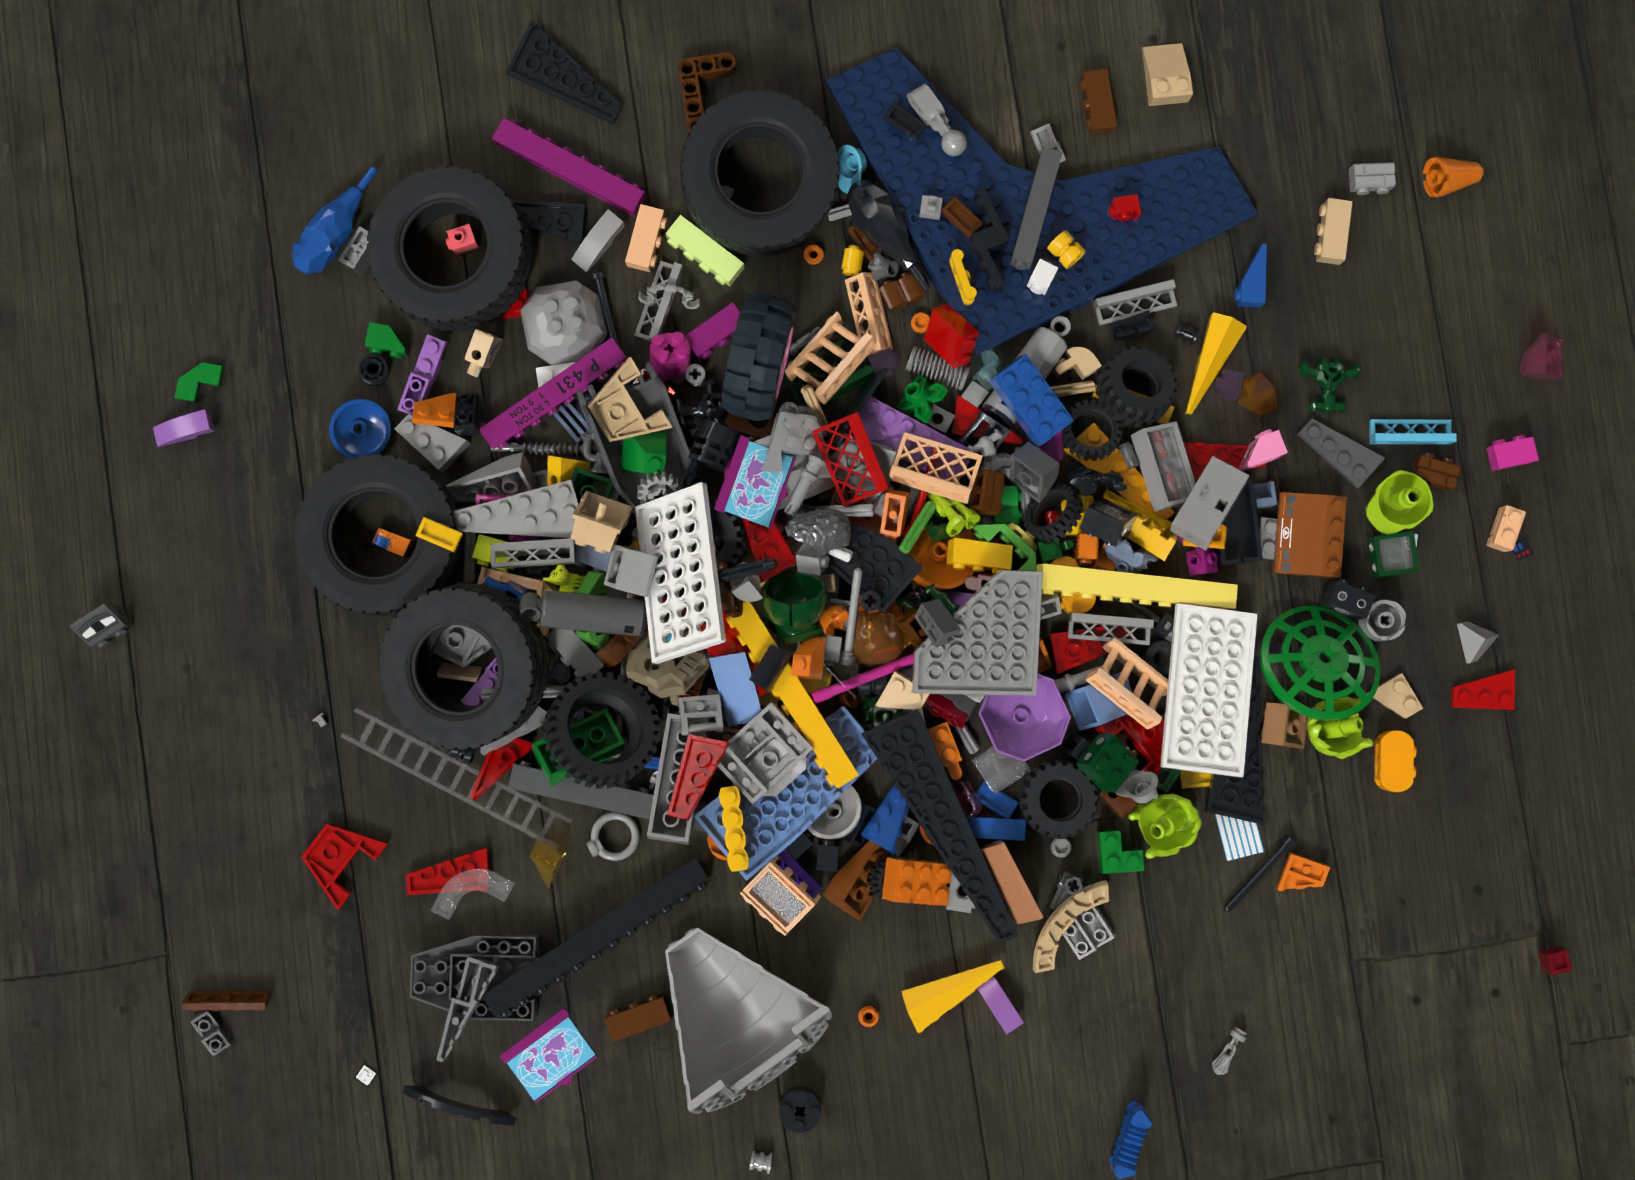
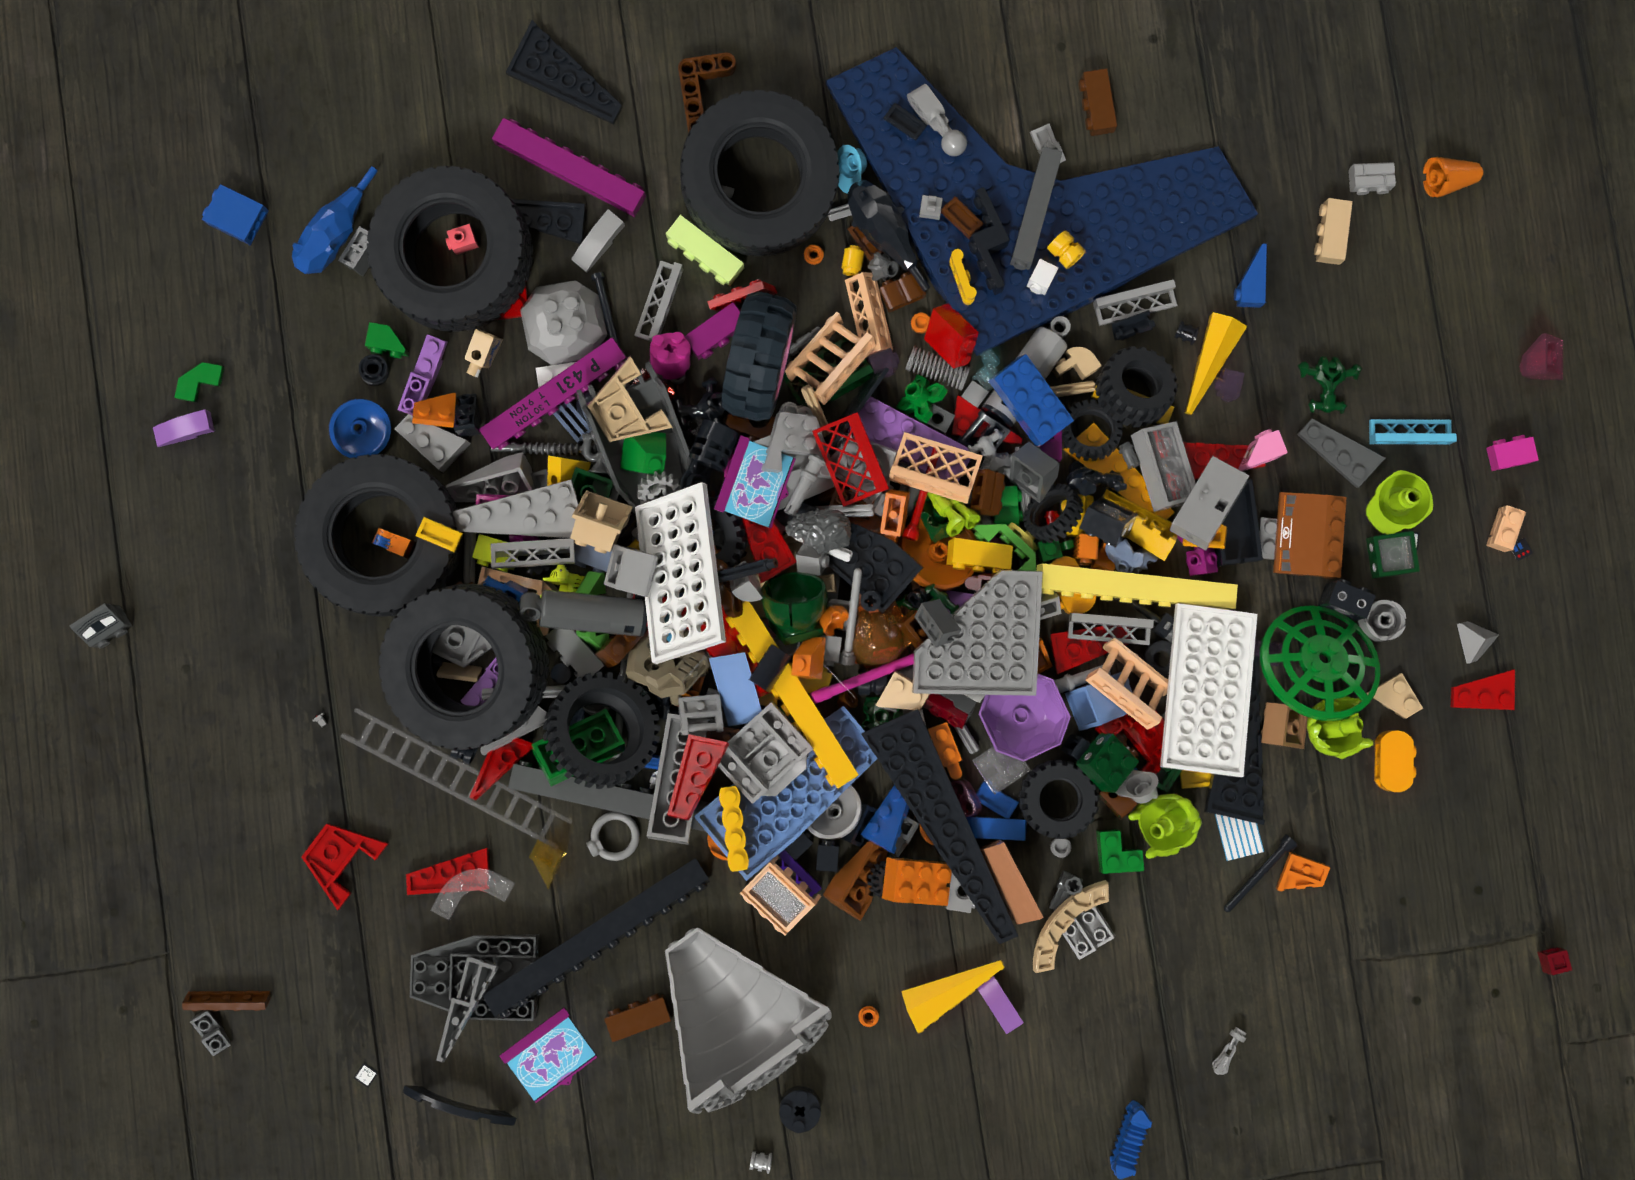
(234, 214): none -> blue brick
(646, 238): light nougat brick -> none
(687, 295): light grey piece -> none
(690, 371): light grey bush -> none
(738, 294): none -> red wing
(917, 527): bright green axle -> none
(1125, 208): red brick -> none
(1167, 74): tan slope -> none
(1258, 395): clear orange slope -> none
(1265, 495): sand blue panel -> none
(1436, 472): reddish brown brick -> none

